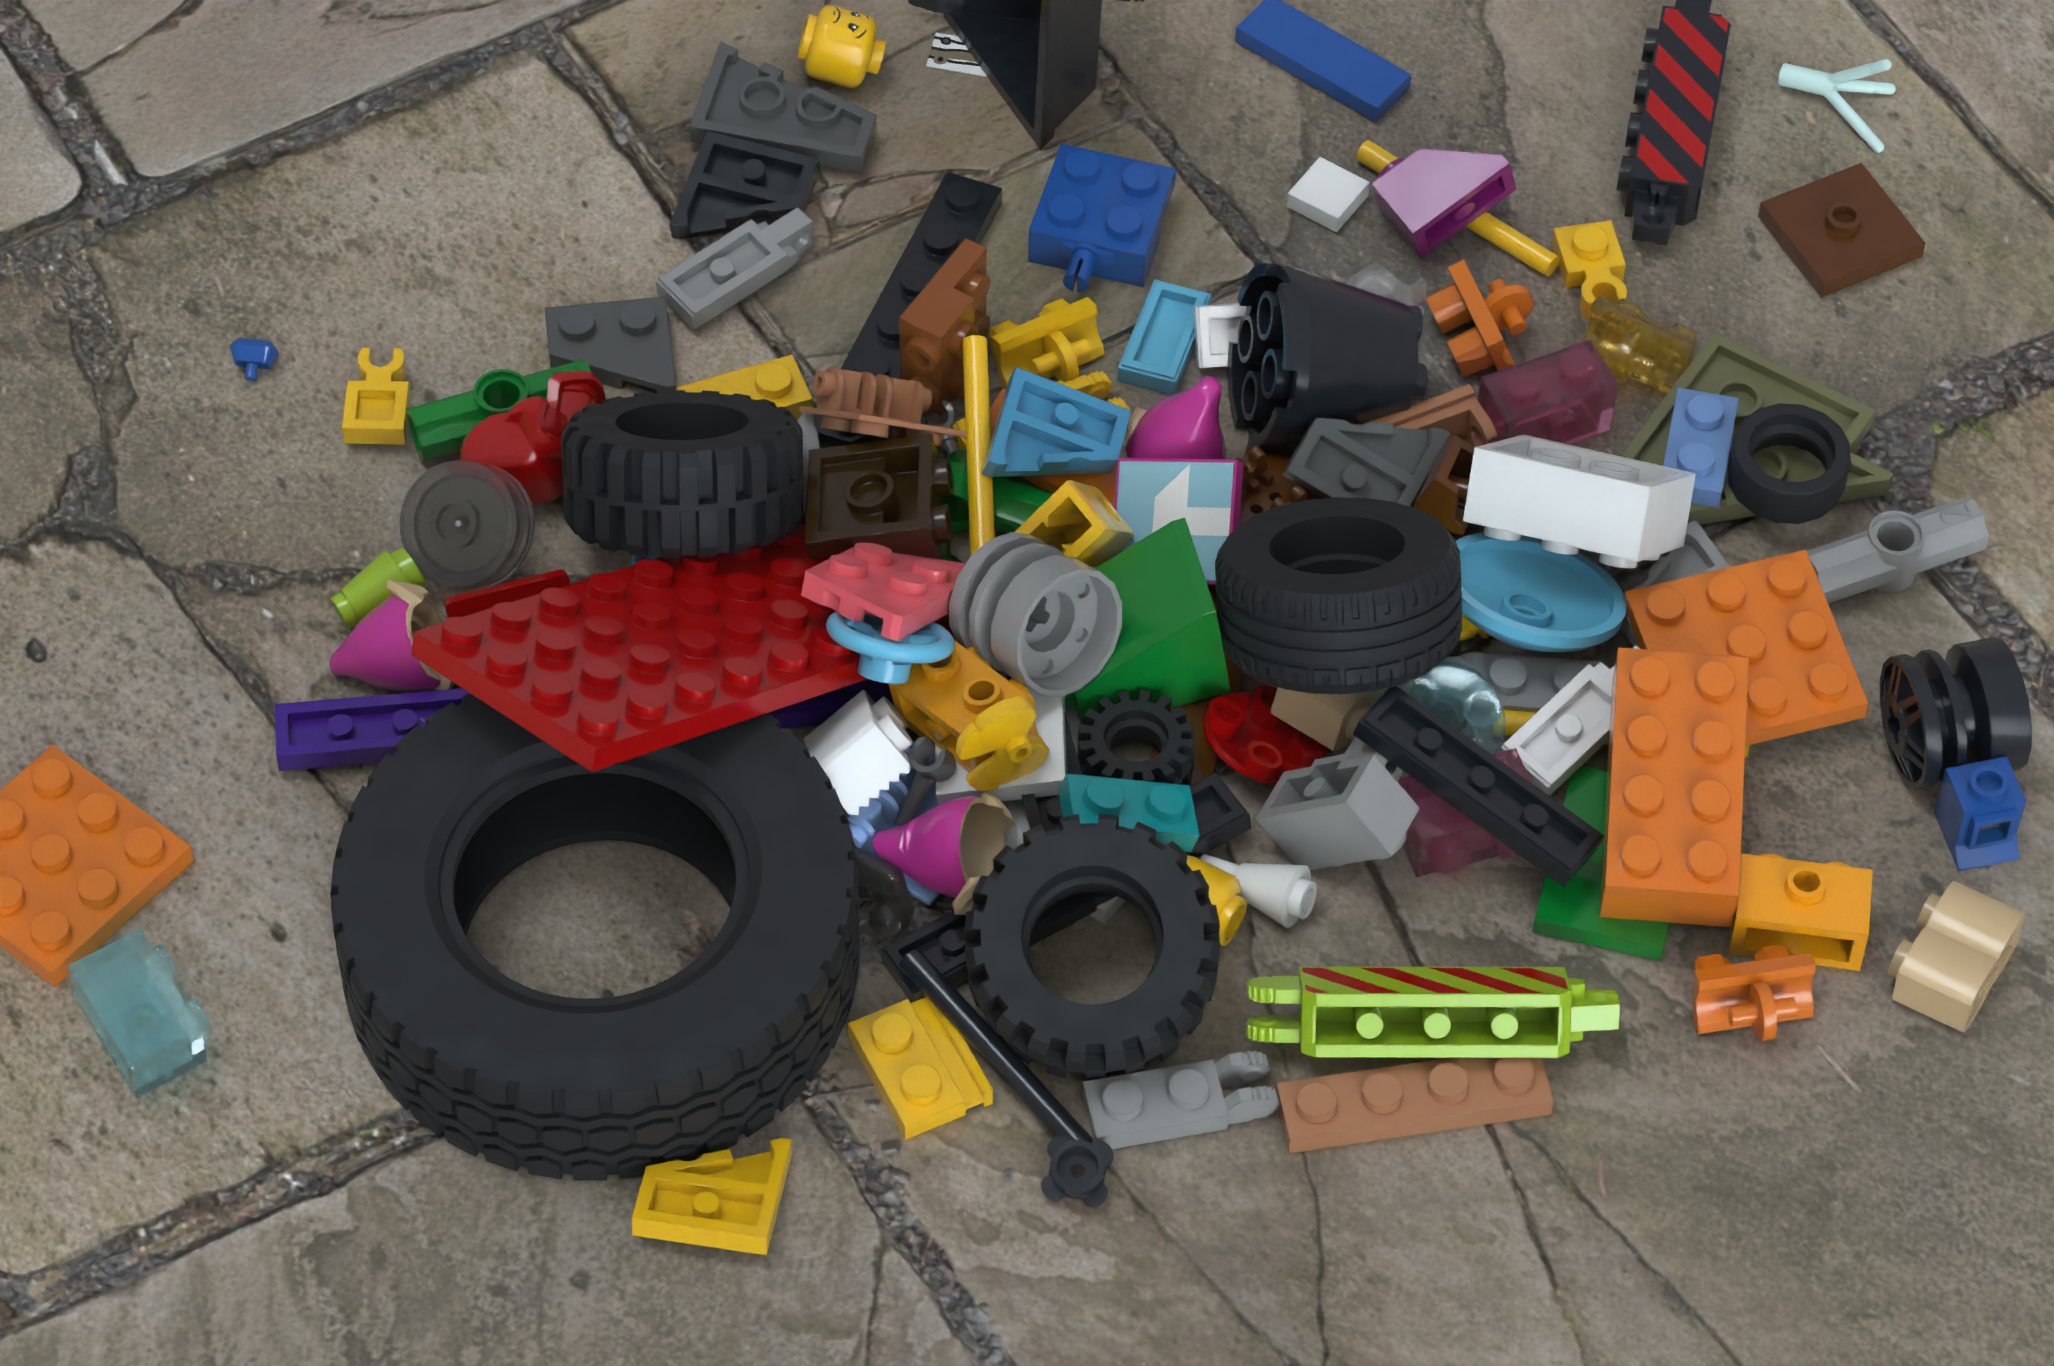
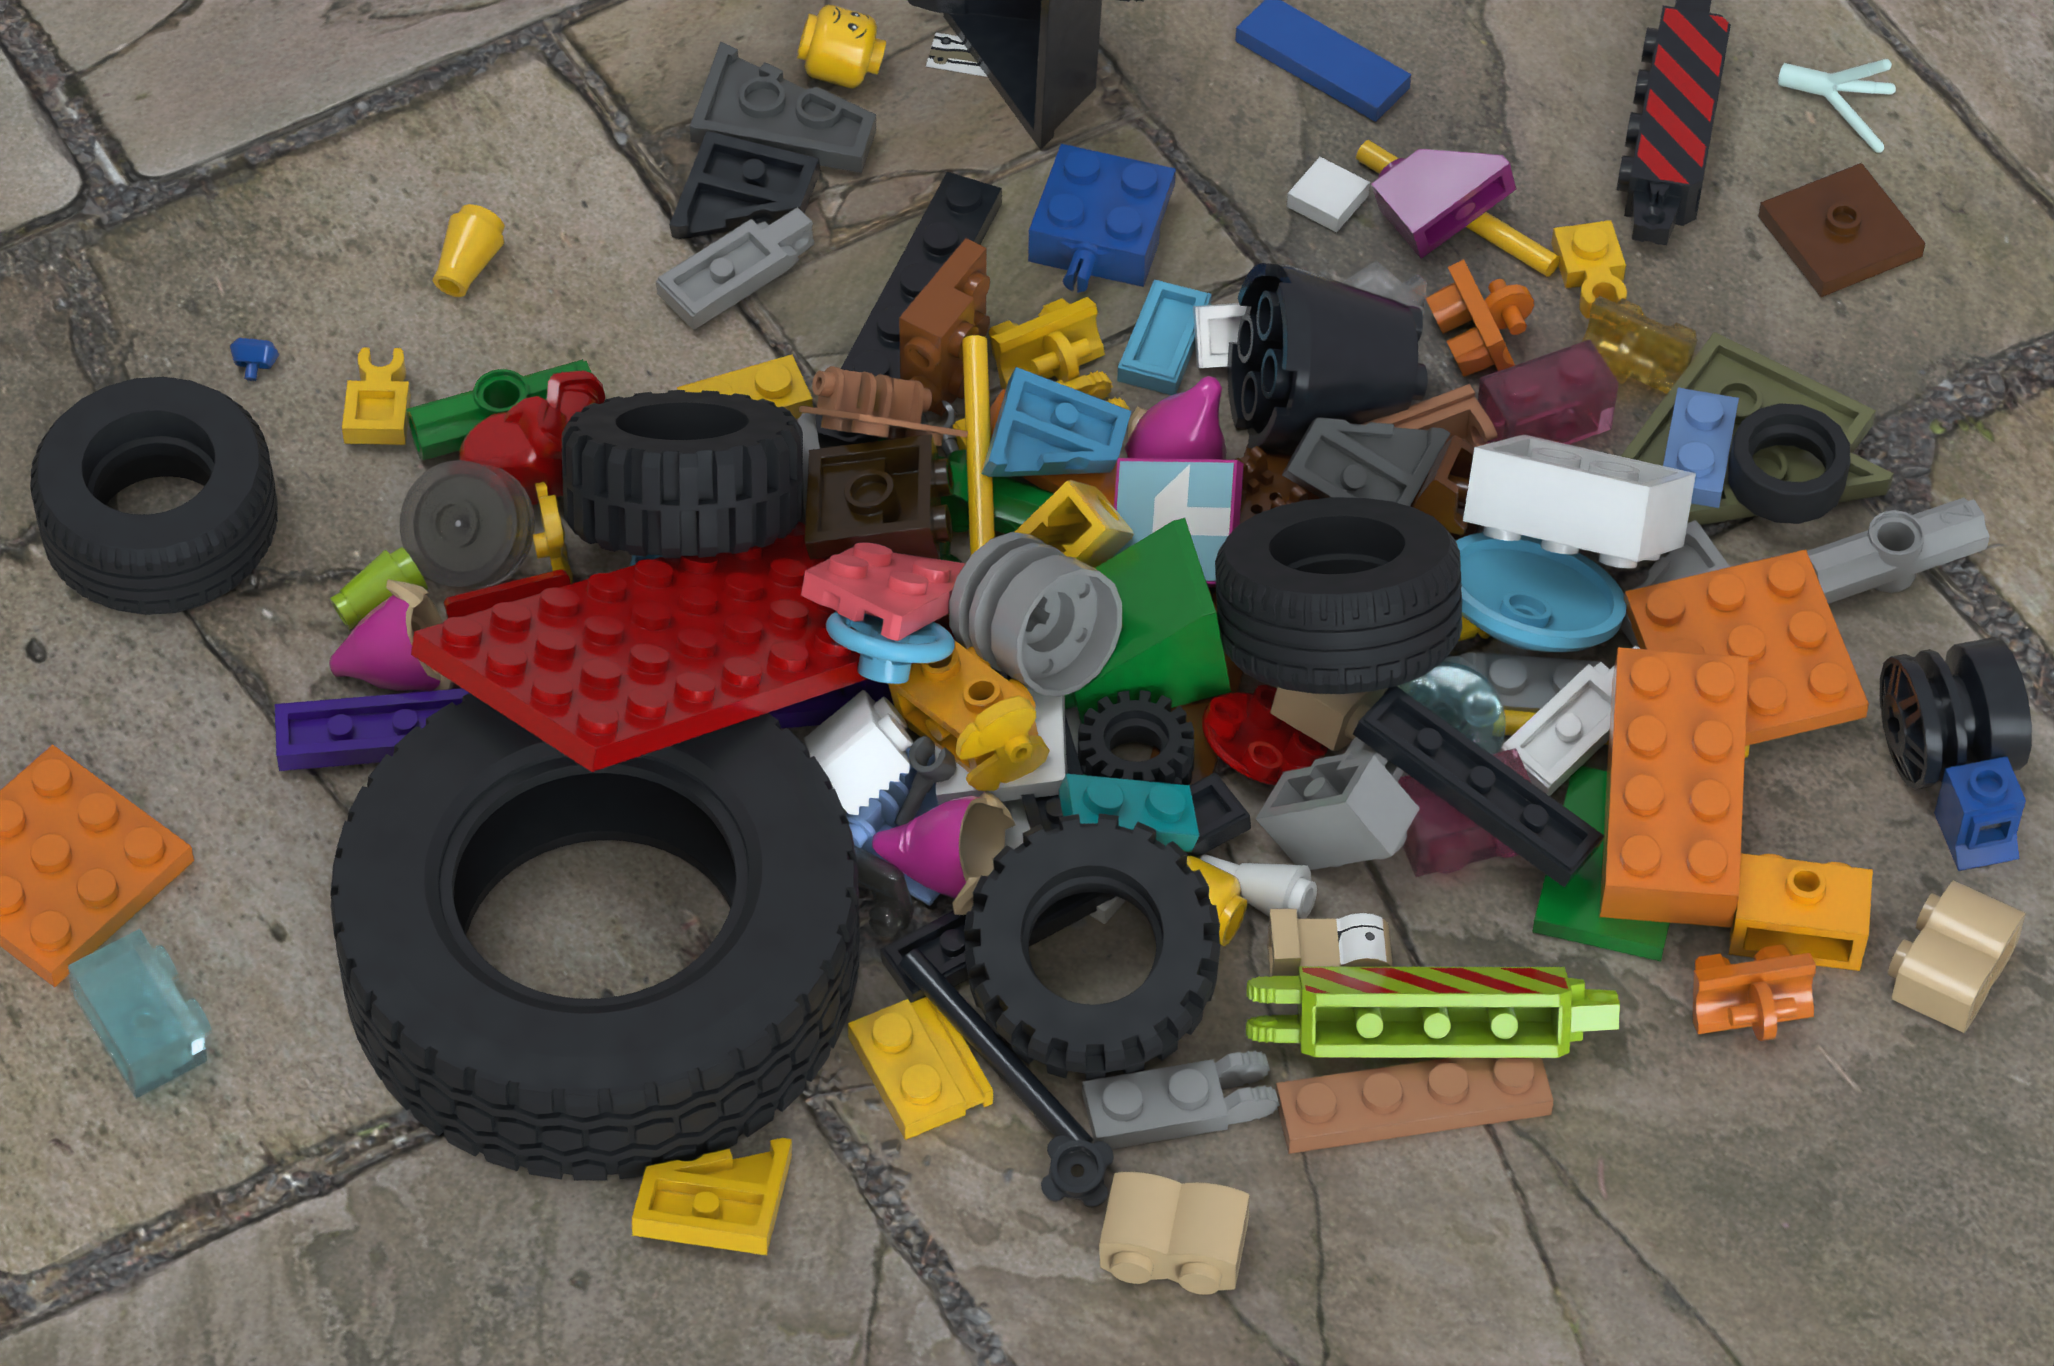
(166, 557): none -> black tyre
(468, 246): none -> yellow cone
(551, 541): none -> yellow piece
(616, 339): dark grey wing -> none
(1174, 1232): none -> tan brick
(1341, 942): none -> tan leg

